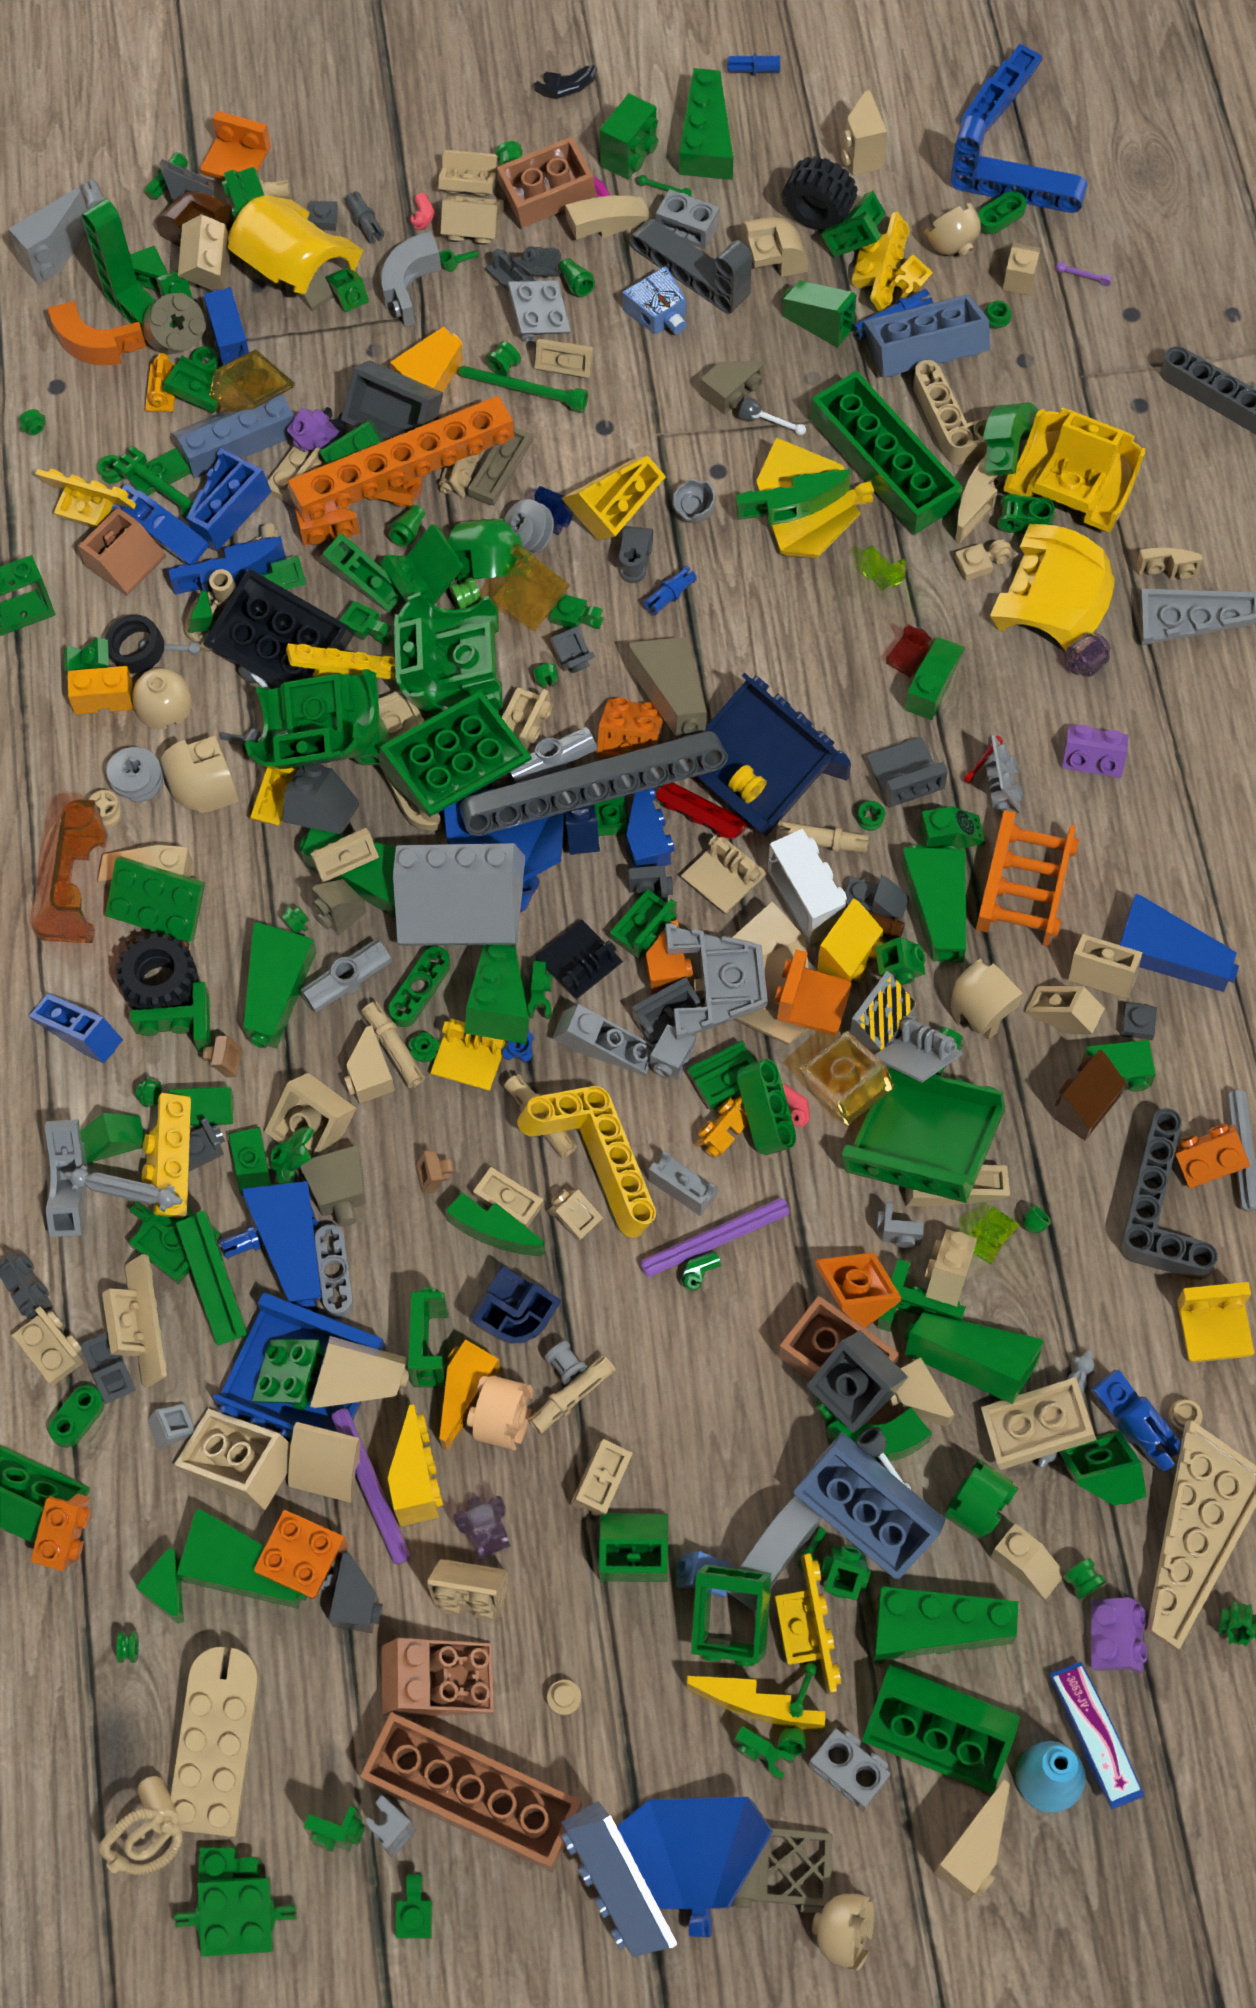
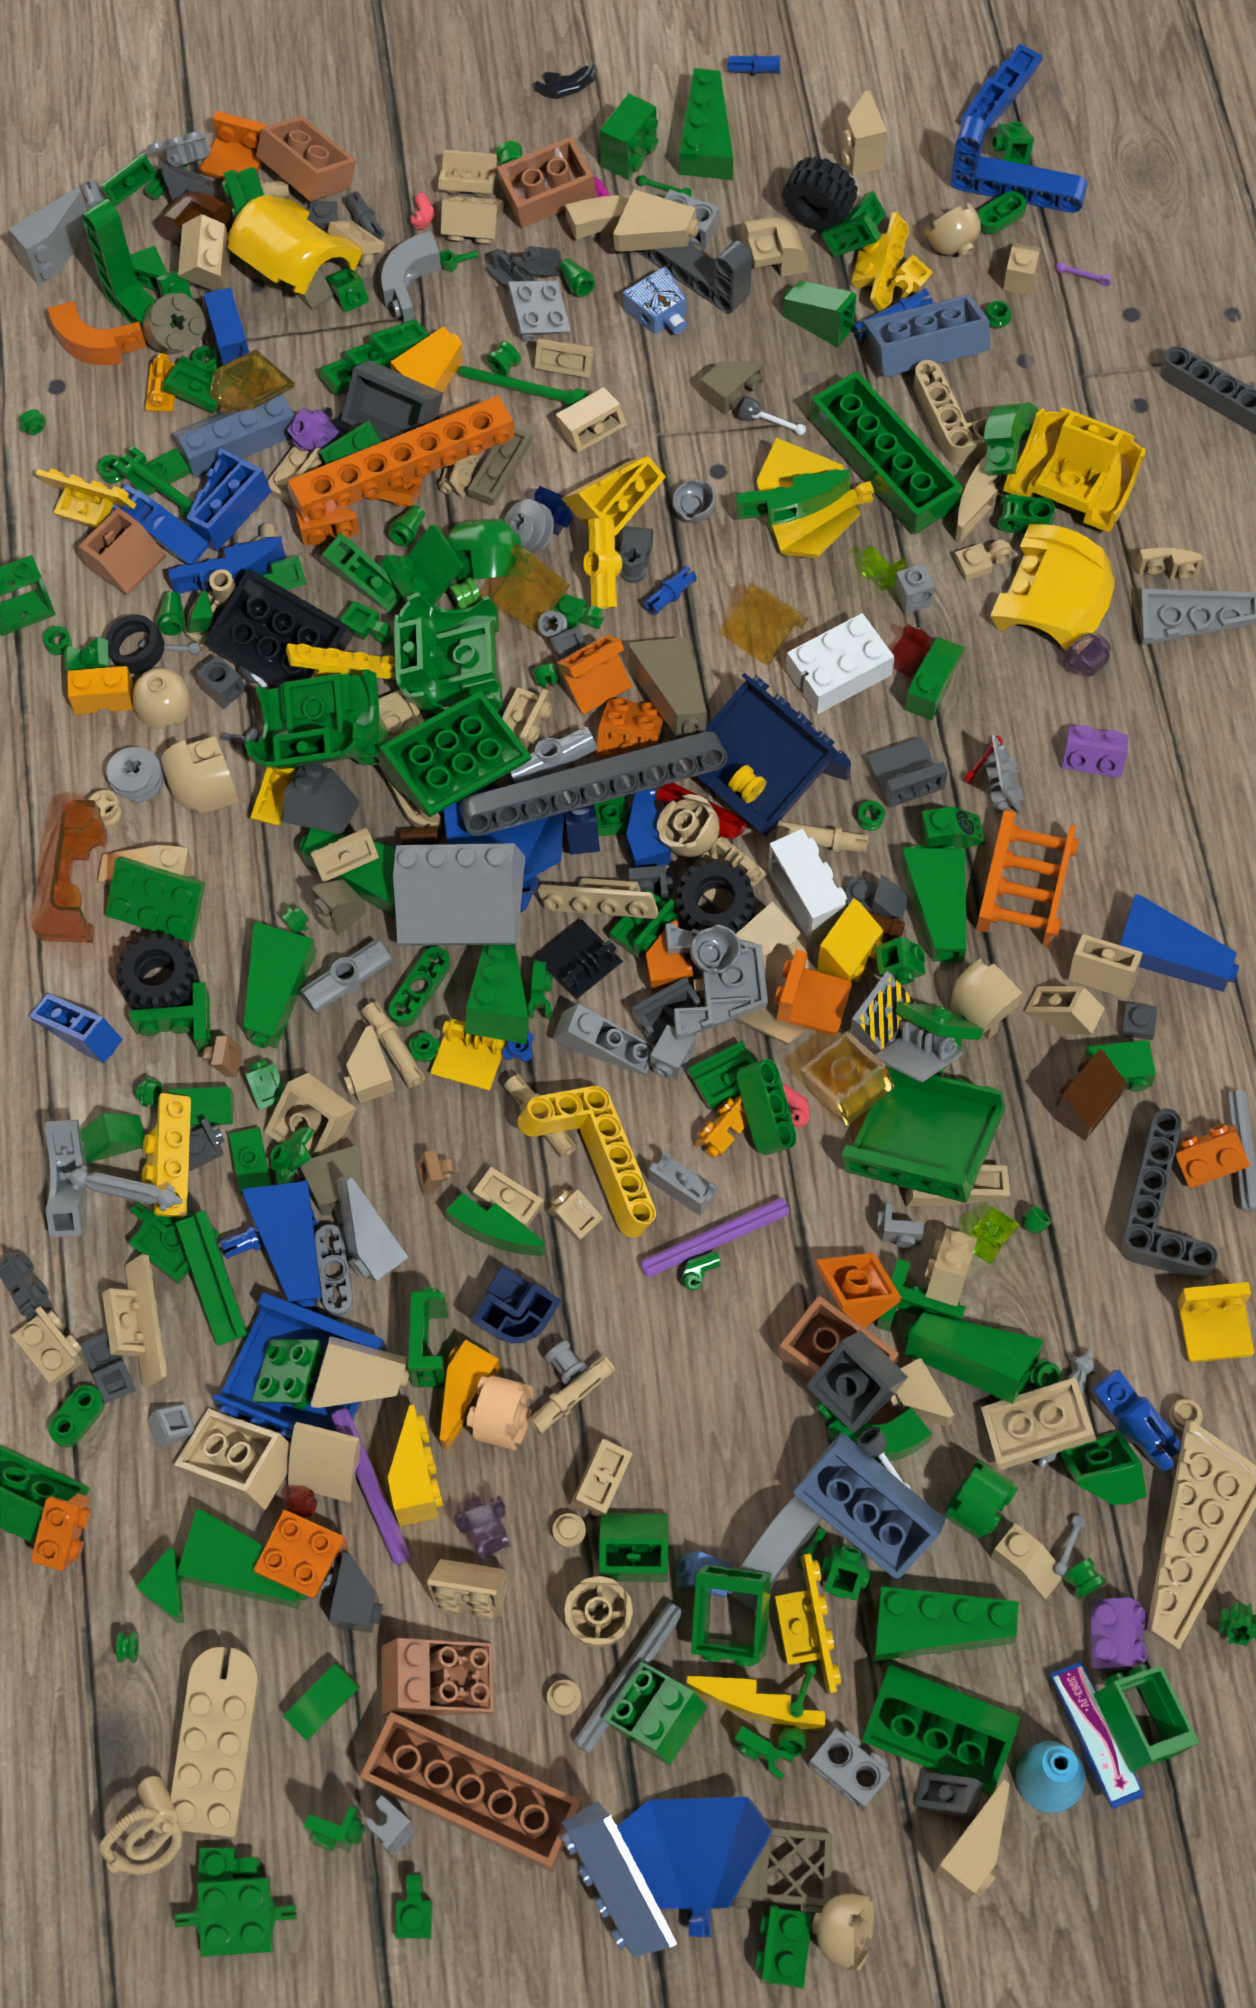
(49, 639): none -> green bush
(128, 180): none -> green slope
(171, 615): none -> green cone
(181, 151): none -> light grey hinge
(224, 691): none -> dark grey brick
(265, 1083): none -> green bracket
(302, 1503): none -> clear red plate
(306, 158): none -> nougat brick
(321, 1701): none -> green slope
(359, 237): none -> tan plate
(366, 1236): none -> light grey slope
(381, 349): none -> green slope
(420, 836): none -> reddish brown pin
(543, 623): none -> light grey bush
(569, 1530): none -> tan plate
(591, 419): none -> tan brick
(595, 673): none -> orange bracket
(598, 1612): none -> tan cylinder
(601, 898): none -> tan bracket
(602, 563): none -> yellow piece
(645, 1652): none -> light grey axle
(654, 224): none -> tan slope
(655, 1712): none -> green slope
(689, 826): none -> tan cylinder
(710, 877): none -> black tyre
(715, 949): none -> light grey hair
(762, 623): none -> clear yellow bracket
(785, 1947): none -> green bracket
(839, 663): none -> white piece
(914, 588): none -> light grey brick
(939, 1021): none -> green plate
(949, 1795): none -> dark grey slope
(1013, 142): none -> green brick
(1051, 1369): none -> green plate
(1077, 1524): none -> light grey hinge
(1164, 1707): none -> green window

